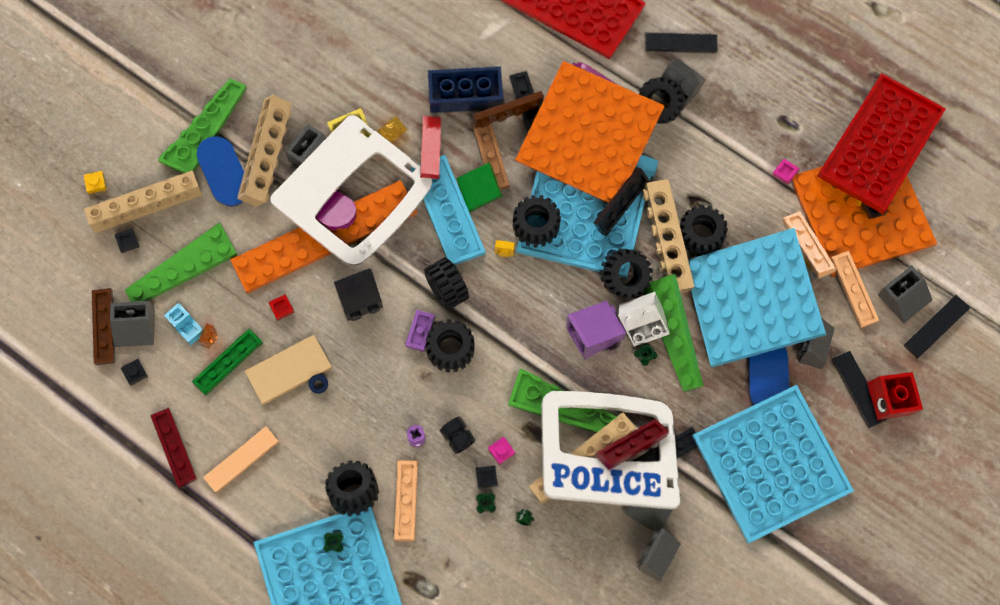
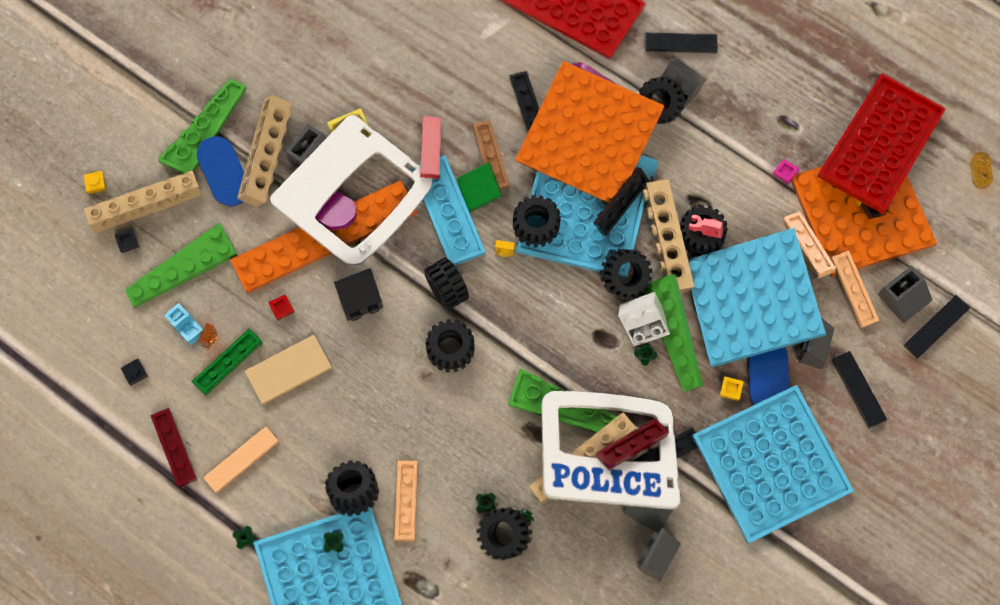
(102, 334): reddish brown plate -> none
(132, 323): dark grey slope -> none
(249, 537): none -> dark green plate
(323, 379): dark blue plate -> none
(392, 129): clear yellow tile -> none
(414, 430): medium lavender bush -> none
(419, 329): medium lavender plate -> none
(459, 437): black wheel -> none
(465, 89): dark blue brick -> none
(486, 476): black plate -> none
(488, 533): none -> black tyre
(501, 450): dark pink plate -> none
(503, 111): reddish brown plate -> none
(595, 328): medium lavender slope -> none
(709, 227): none -> coral plate
(731, 389): none -> yellow plate
(895, 395): red brick -> none
(981, 168): none -> clear yellow plate

